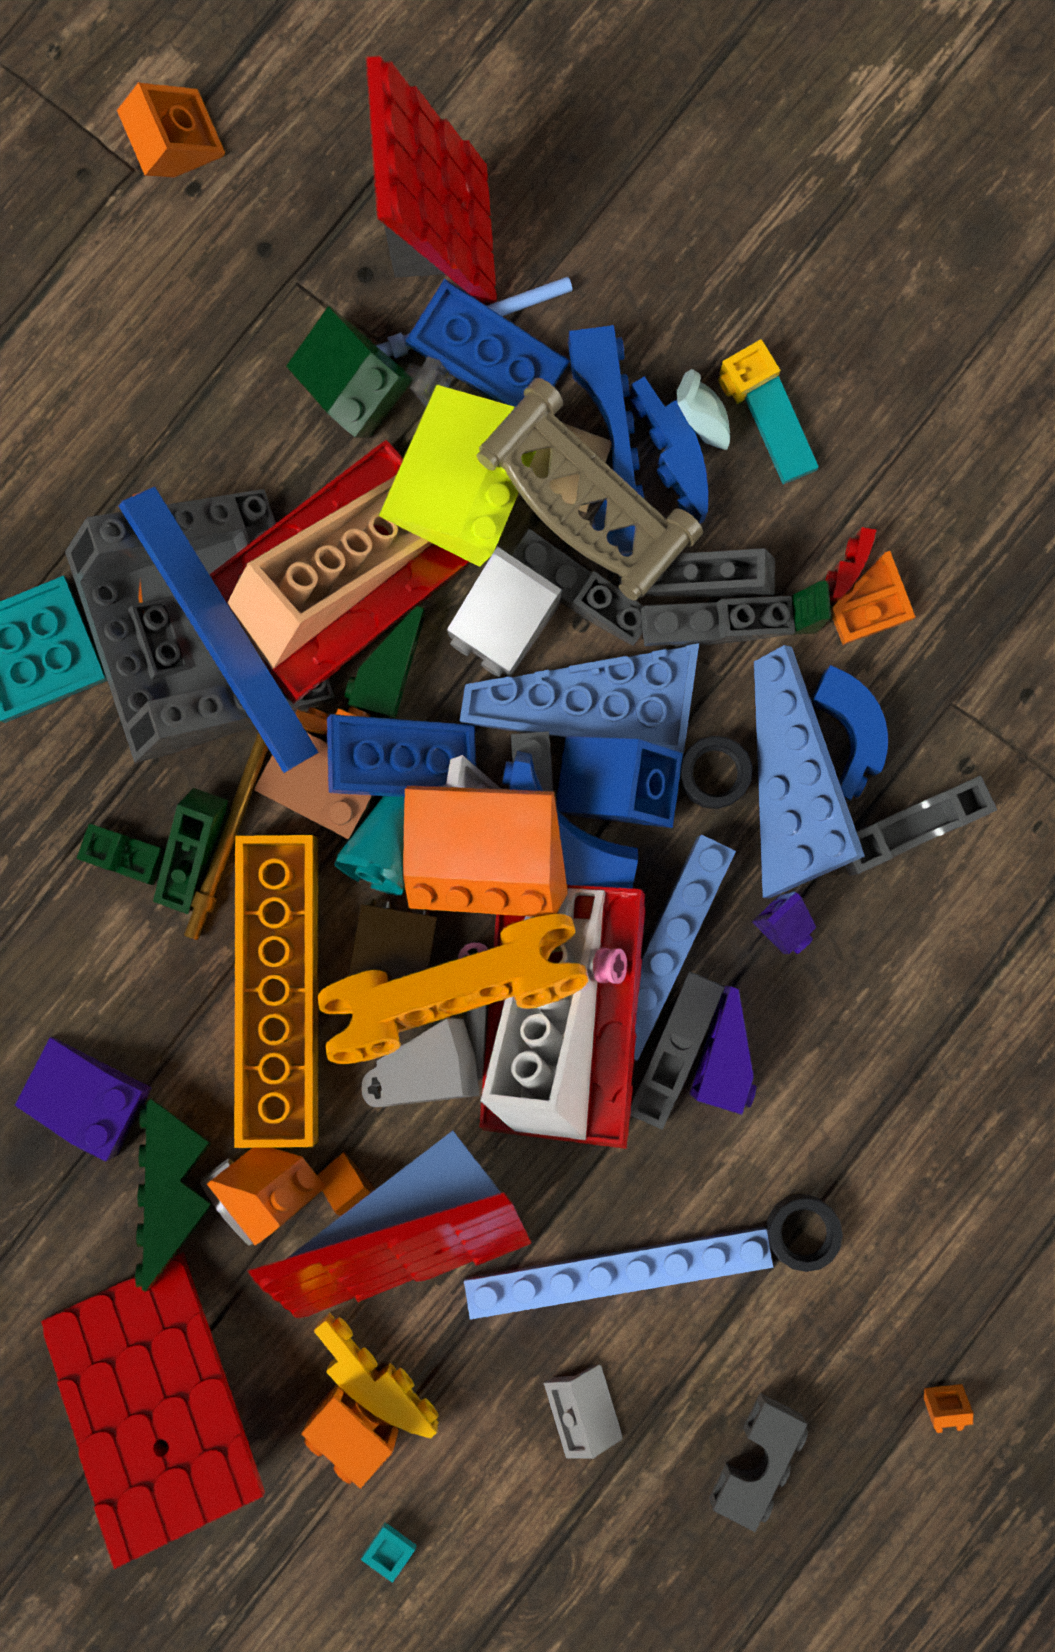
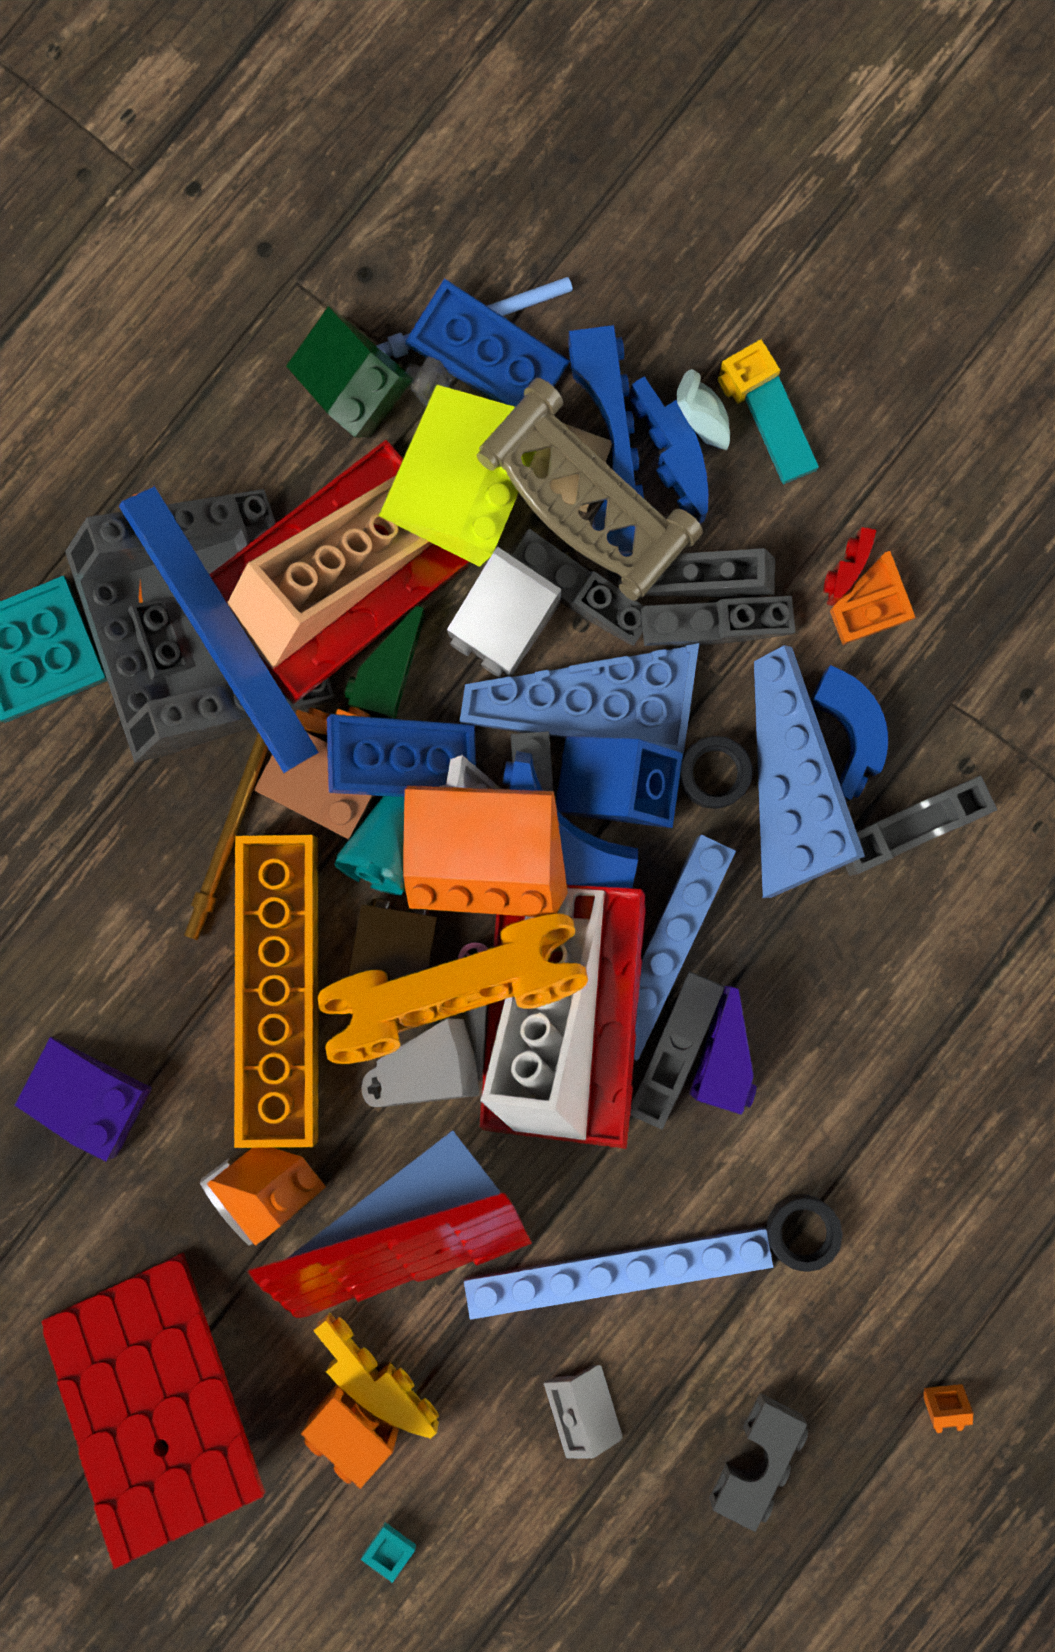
(121, 854): dark green slope -> none
(169, 129): orange slope -> none
(169, 1203): dark green slope -> none
(189, 848): dark green slope -> none
(344, 1184): orange slope -> none
(428, 188): red piece -> none
(610, 965): bright pink bush -> none
(786, 923): dark purple slope -> none
(811, 608): dark green slope -> none

